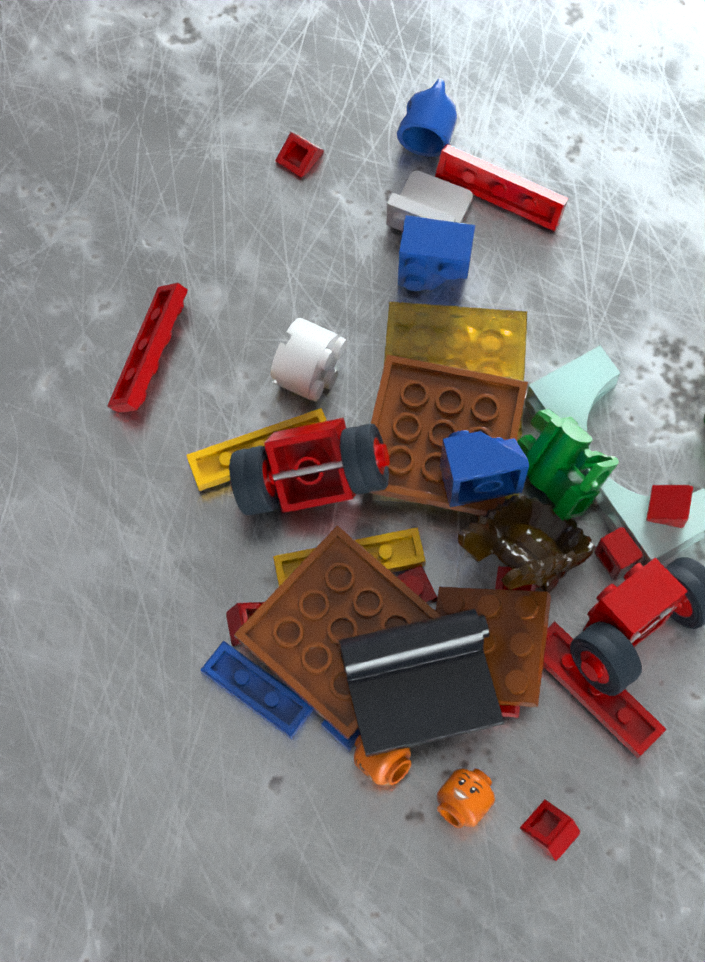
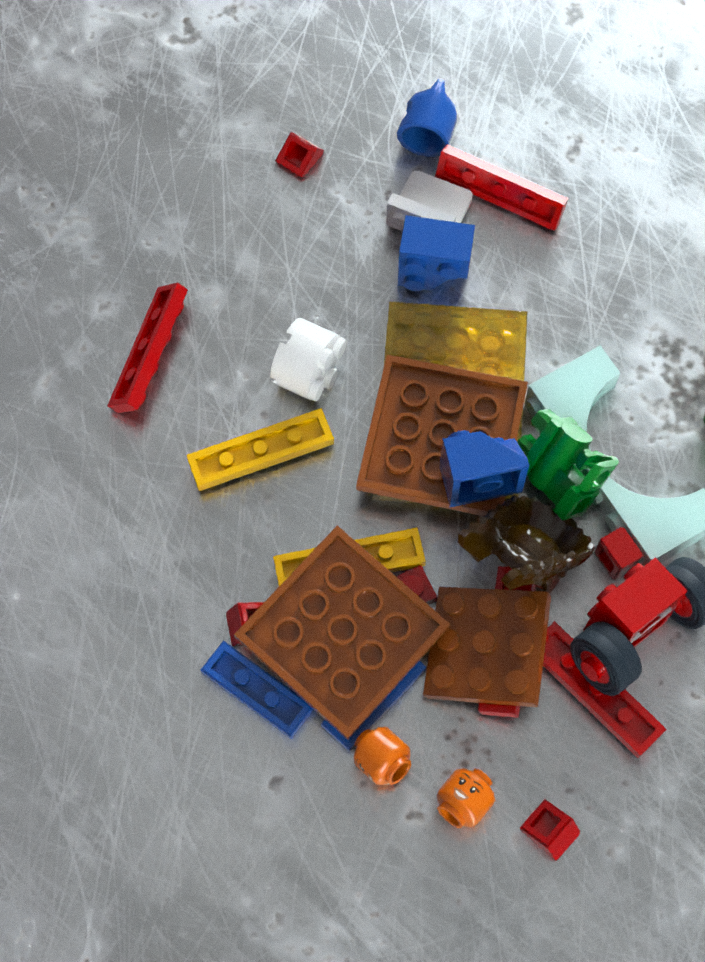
(309, 467): brick -> none
(421, 682): black door -> none
(670, 504): red slope -> none

